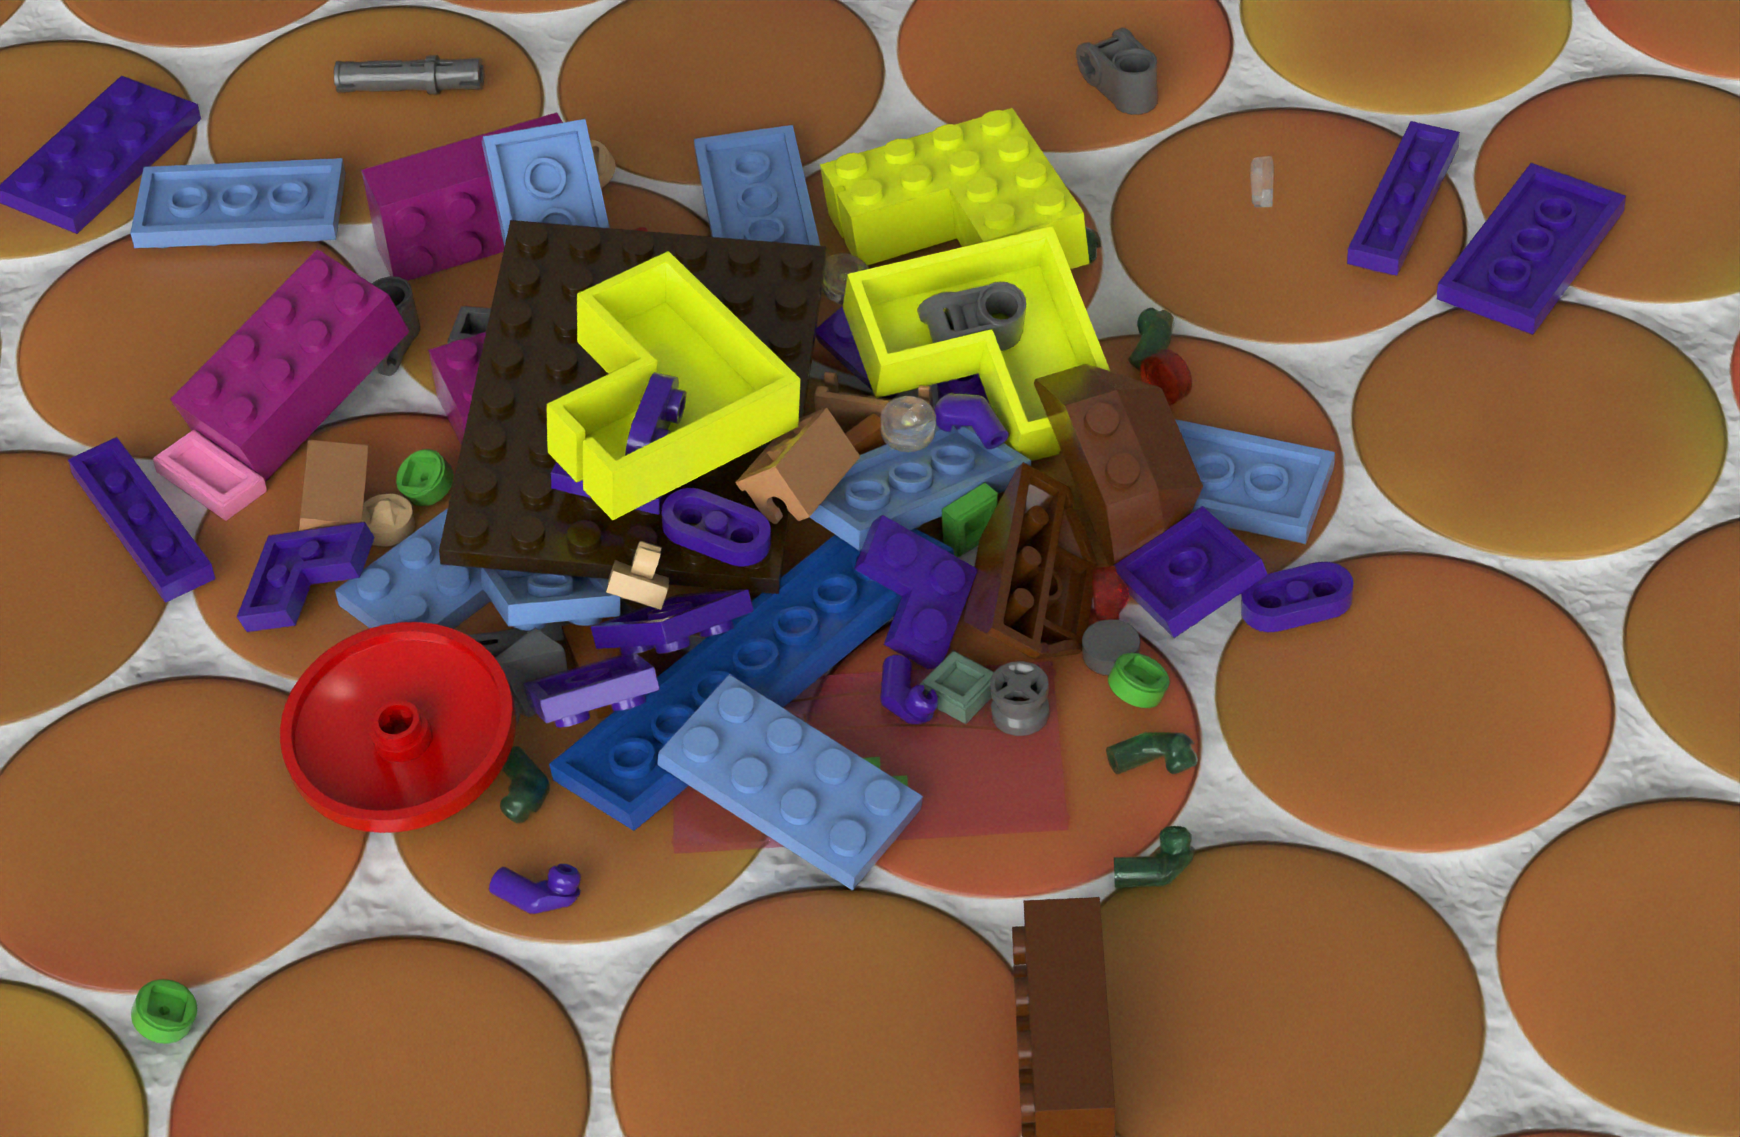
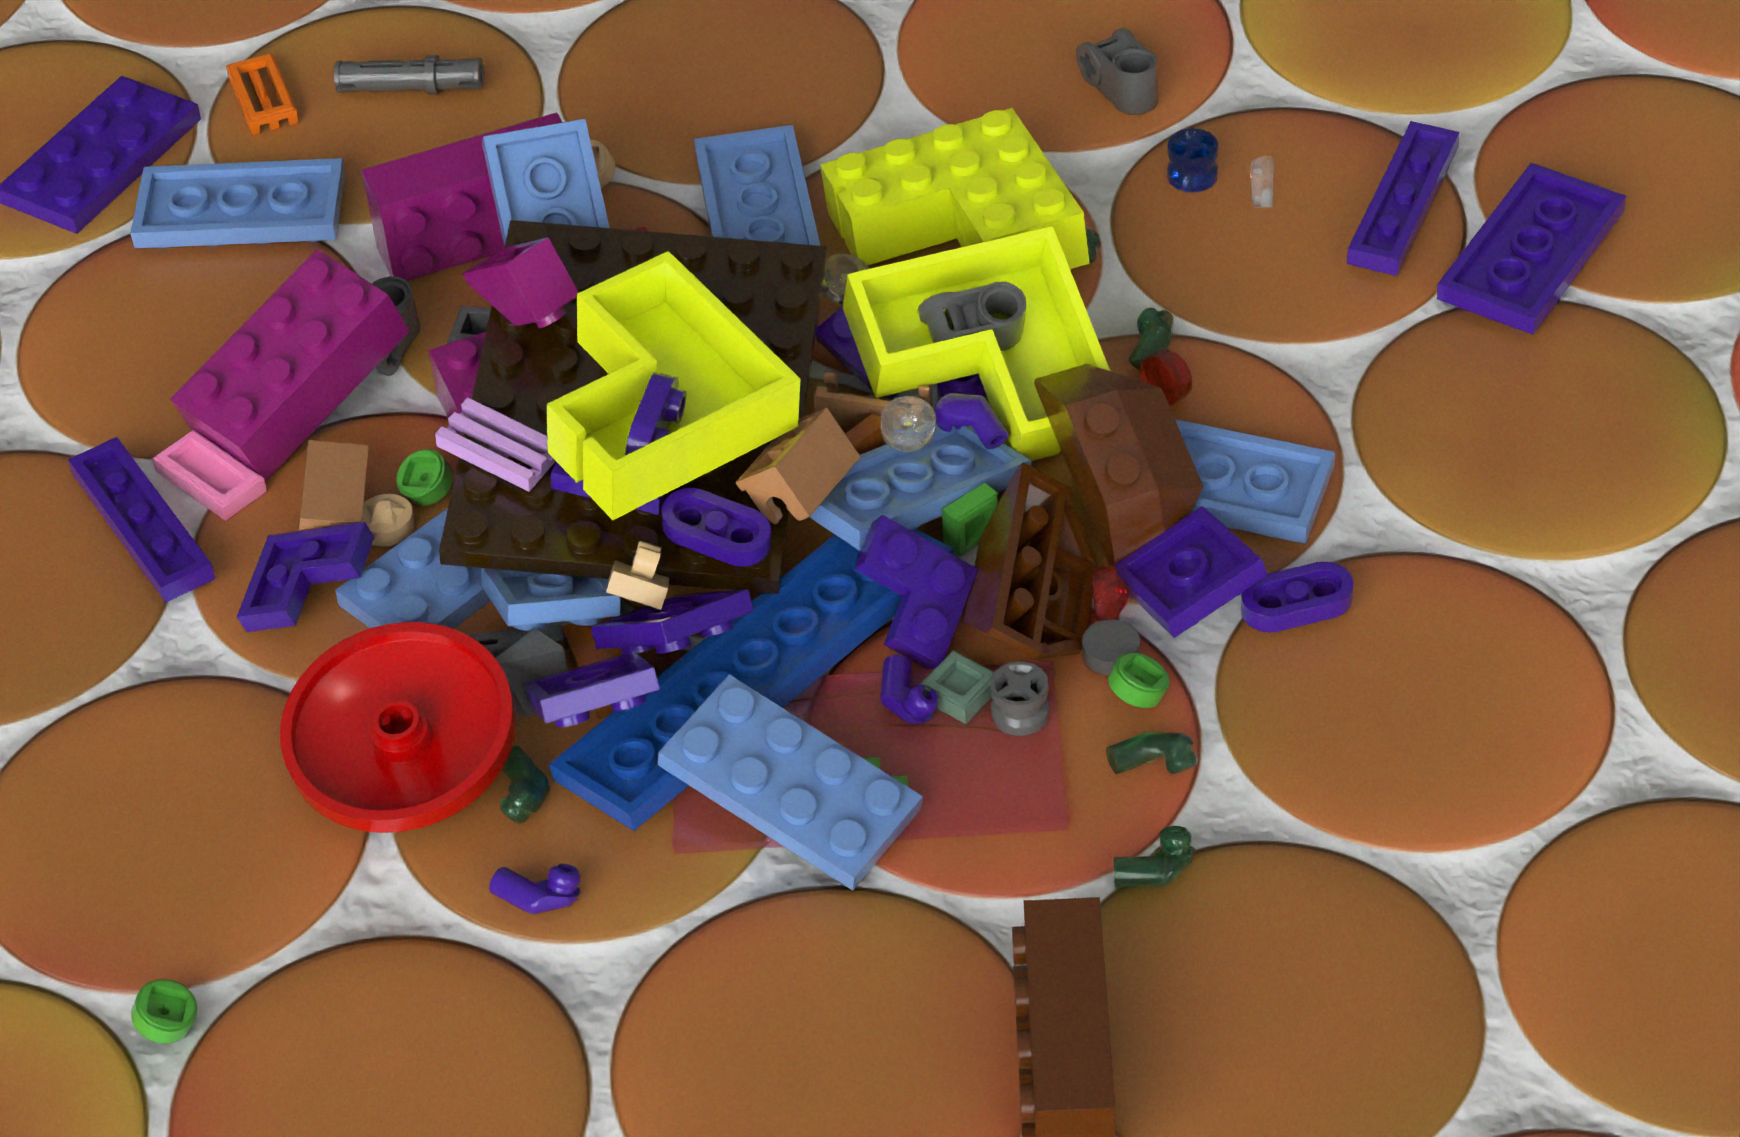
(269, 113): none -> orange tile
(504, 439): none -> lavender tile
(525, 283): none -> magenta slope
(1192, 160): none -> clear blue wheel

